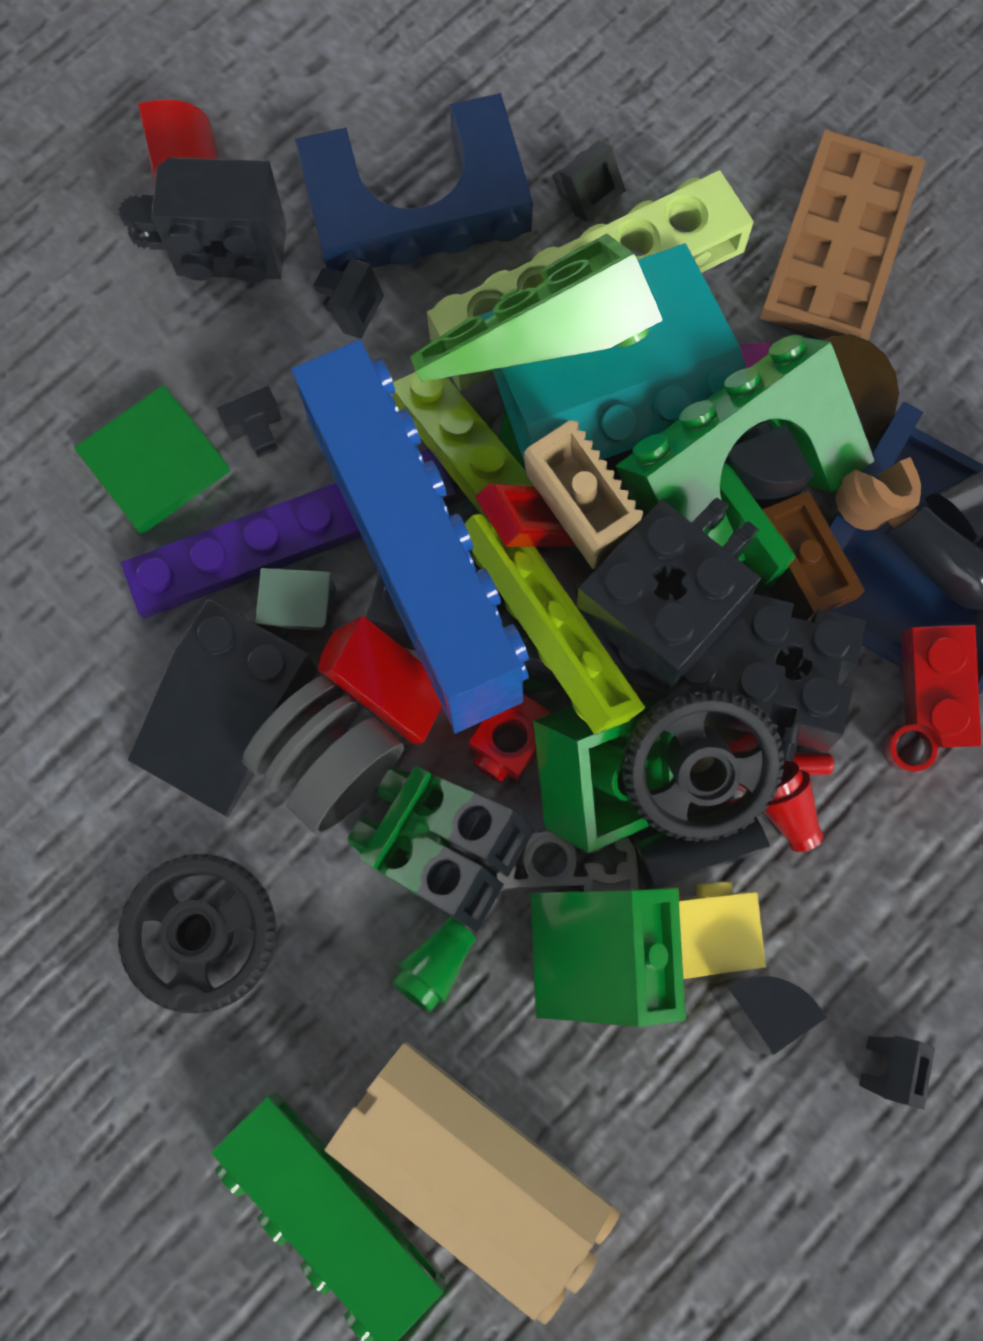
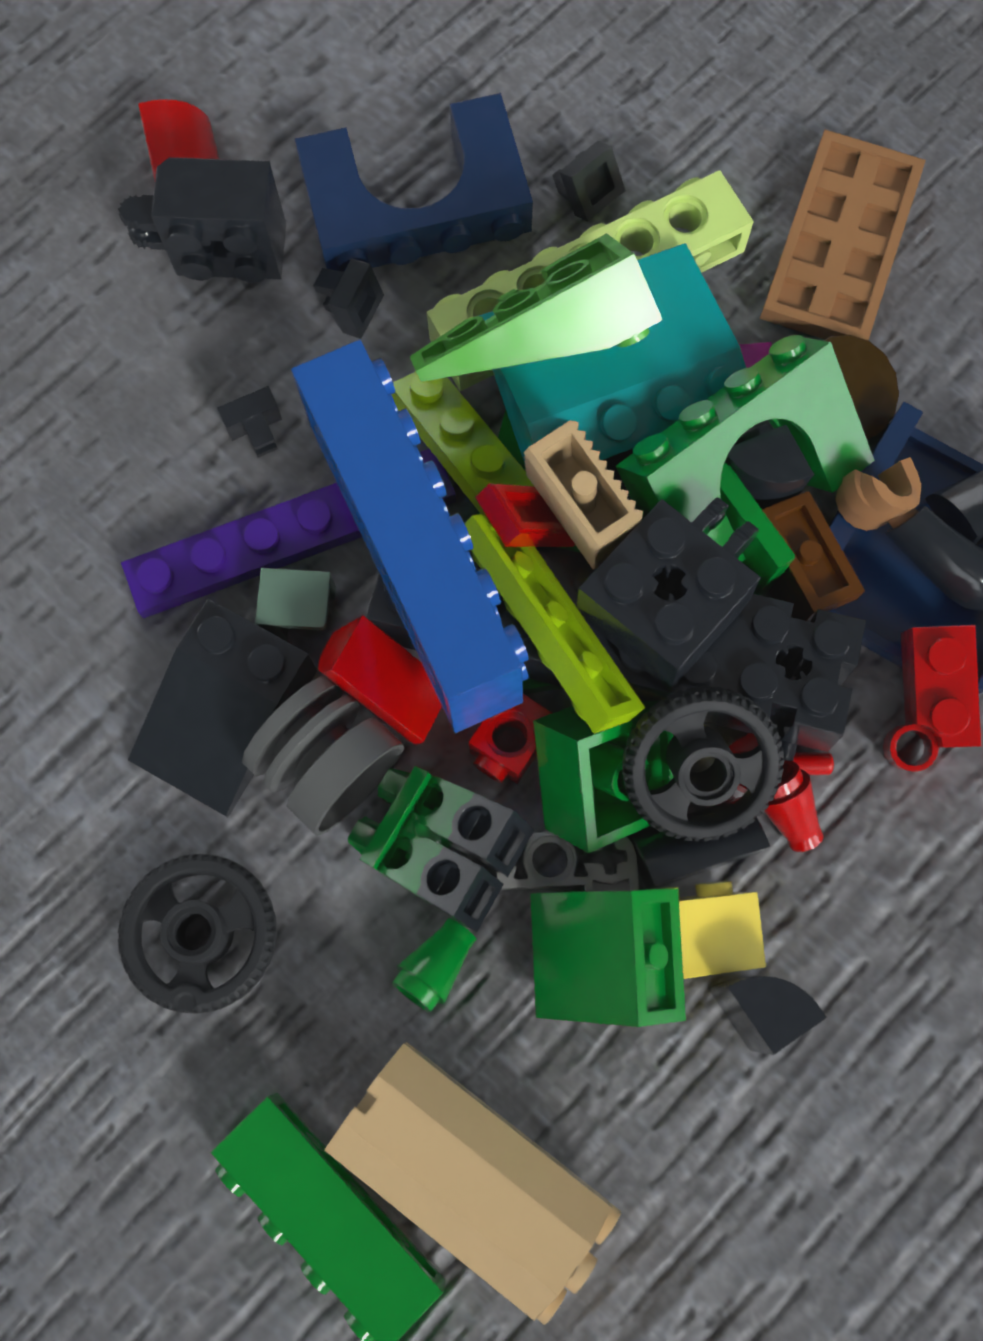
(152, 459): green tile -> none
(907, 1070): black tile -> none

